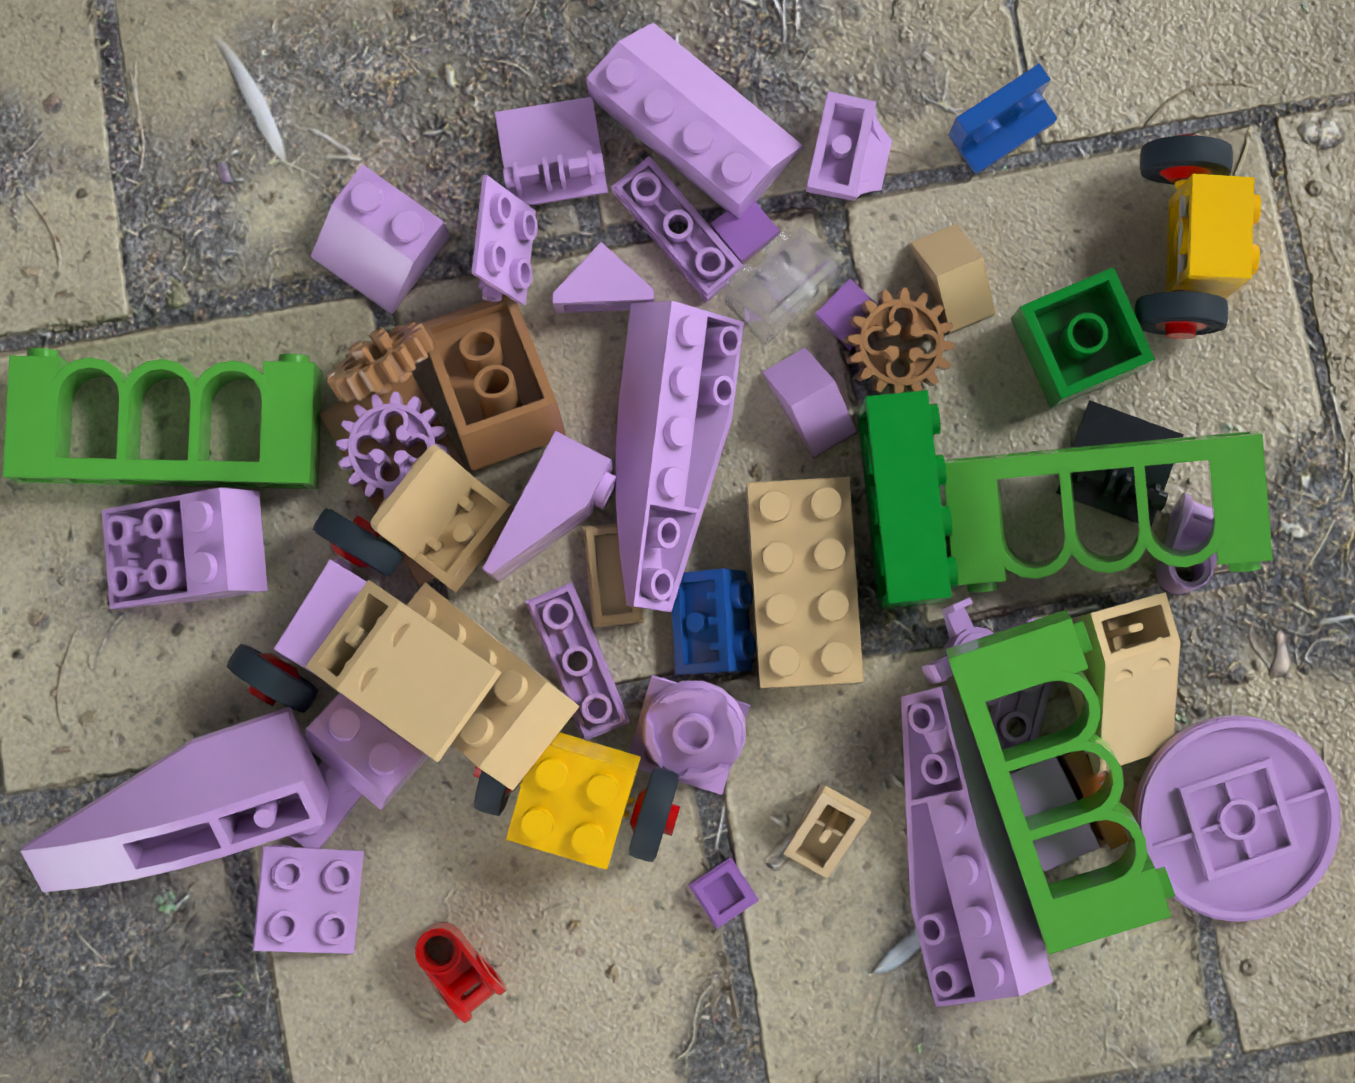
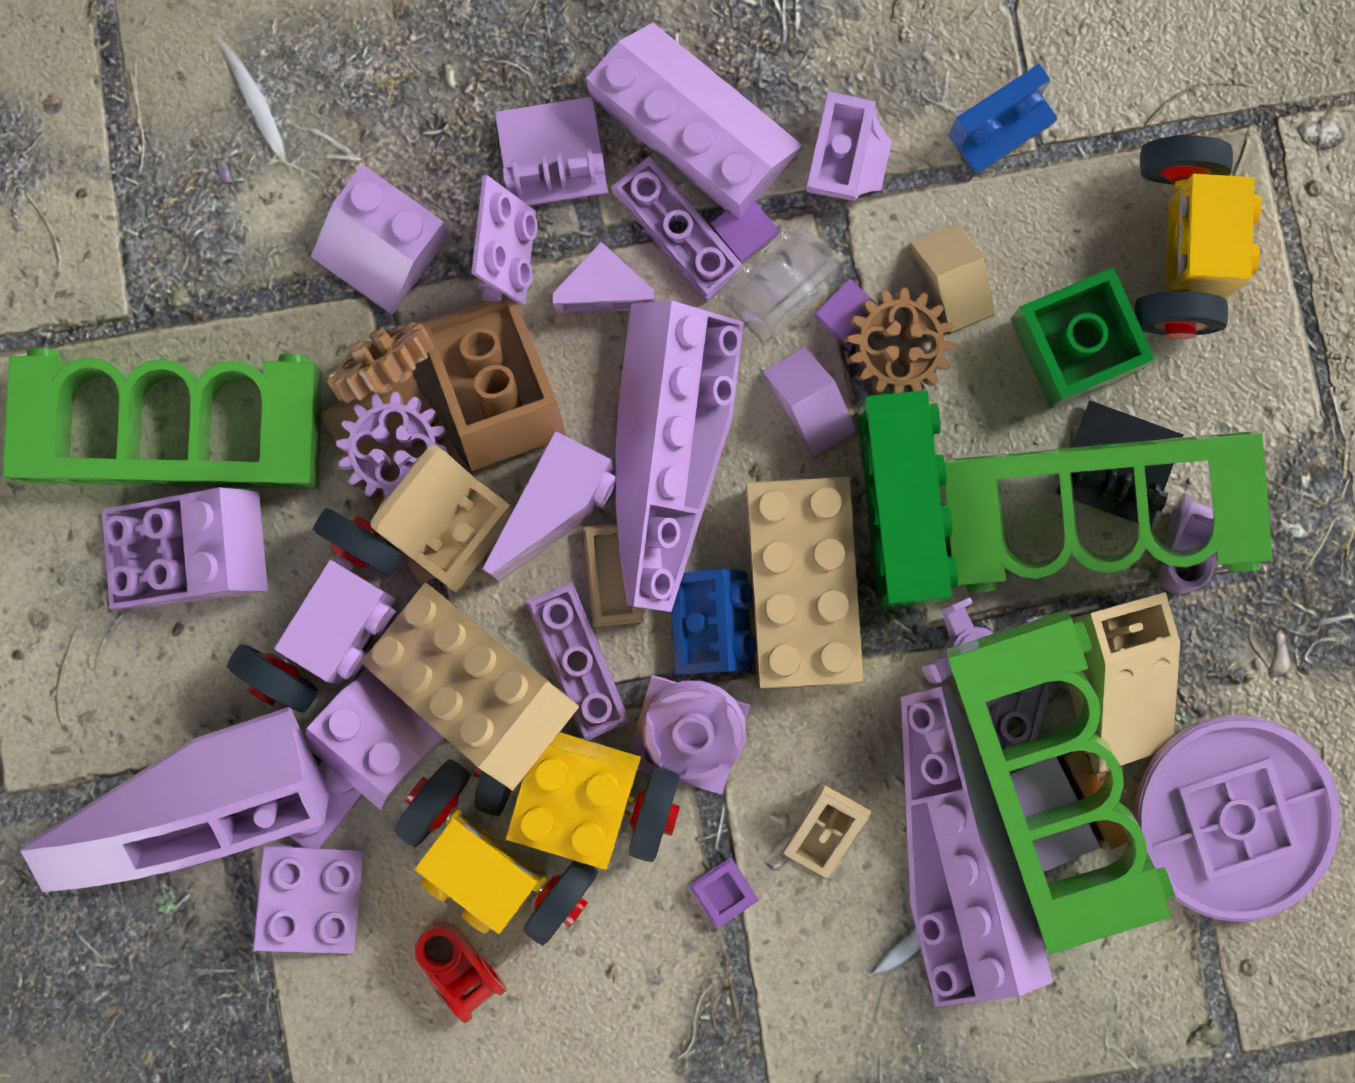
(403, 670): tan slope -> none
(481, 870): none -> brick

